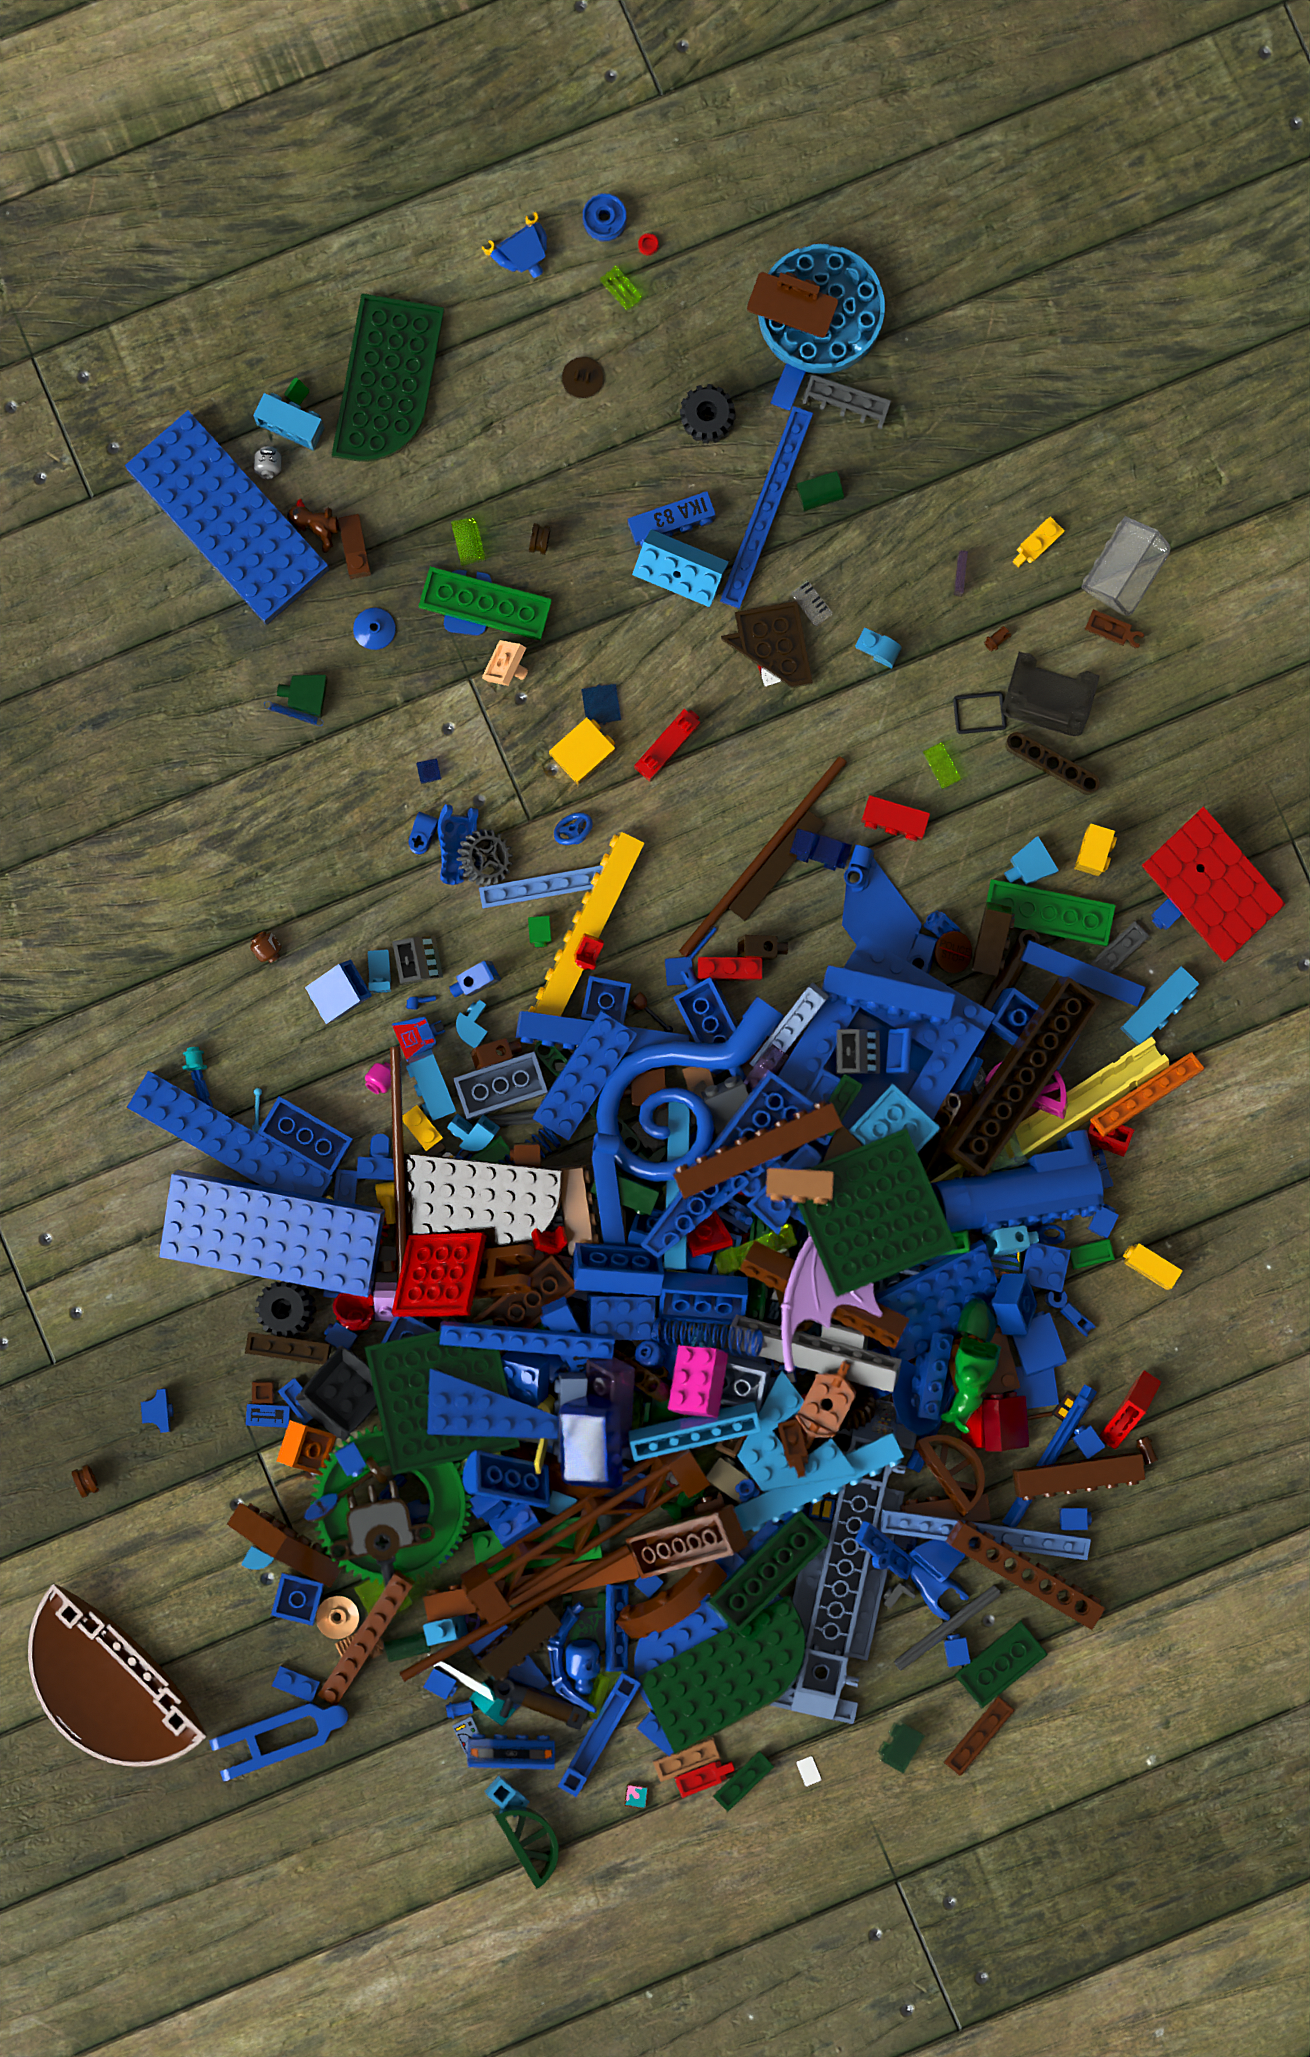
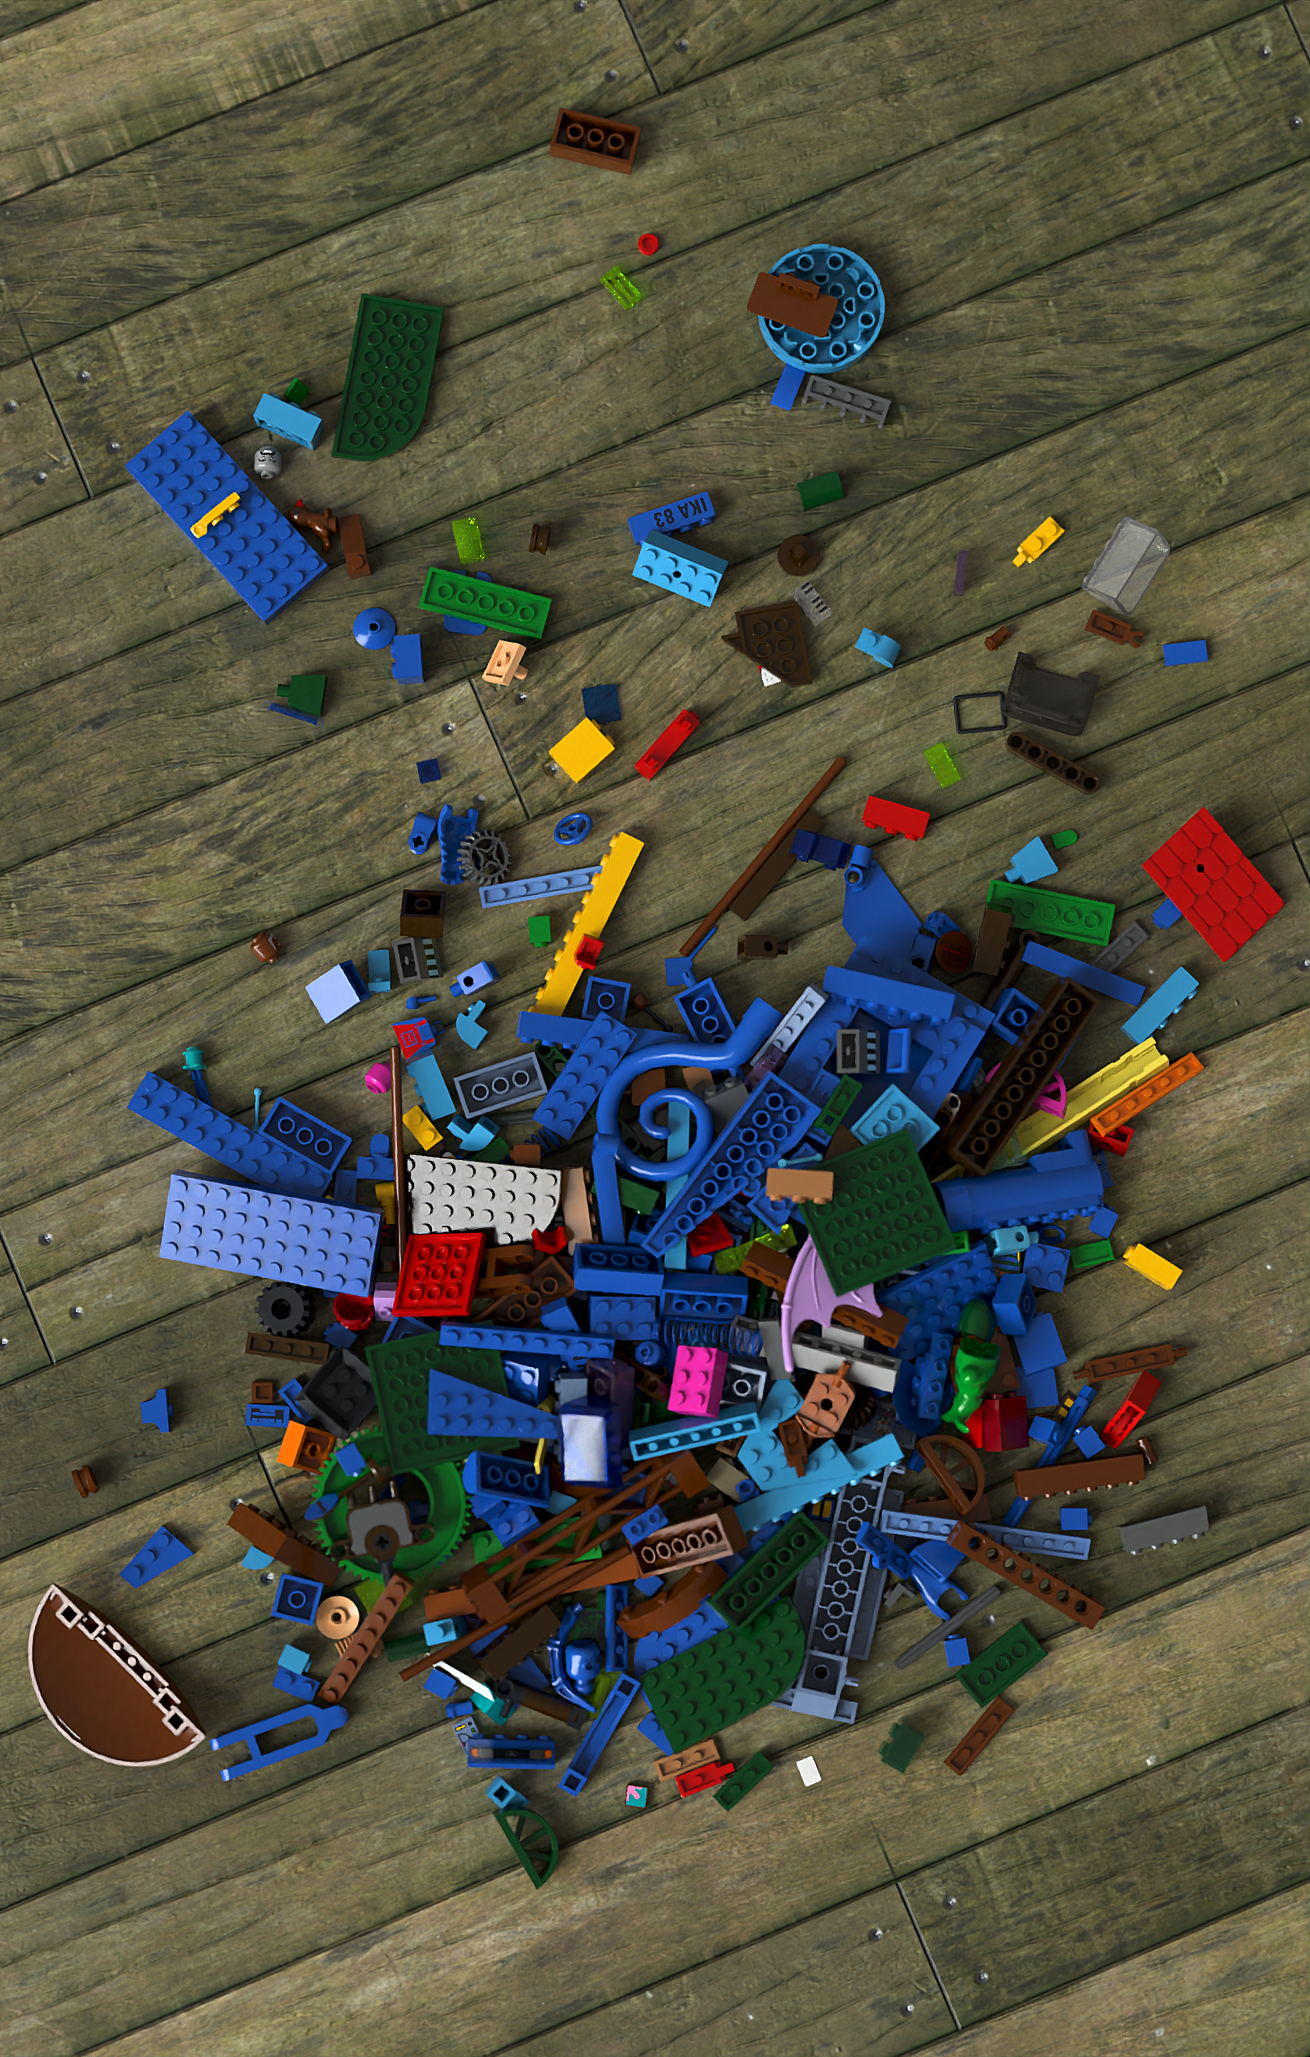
(156, 1556): none -> blue wing
(215, 515): none -> yellow hinge
(295, 1659): none -> dark azure brick
(409, 659): none -> blue brick
(422, 913): none -> dark brown brick
(486, 1055): reddish brown torso -> none
(522, 249): blue torso -> none
(582, 377): dark brown piece -> none
(595, 141): none -> reddish brown brick
(601, 205): blue wheel -> none
(645, 1525): none -> blue bracket
(678, 1509): dark green animal -> none
(698, 404): black wheel -> none
(730, 968): red brick -> none
(756, 1149): reddish brown brick -> none
(766, 507): blue plate -> none
(773, 1345): none -> dark grey tile
(783, 1163): none -> medium azure hinge
(798, 555): none -> dark brown tile
(1046, 1431): none -> blue brick
(1064, 839): none -> green piece
(1069, 1311): blue piece -> none
(1095, 849): yellow brick -> none
(1129, 1363): none -> reddish brown plate
(1164, 1528): none -> dark grey slope
(1185, 653): none -> blue tile

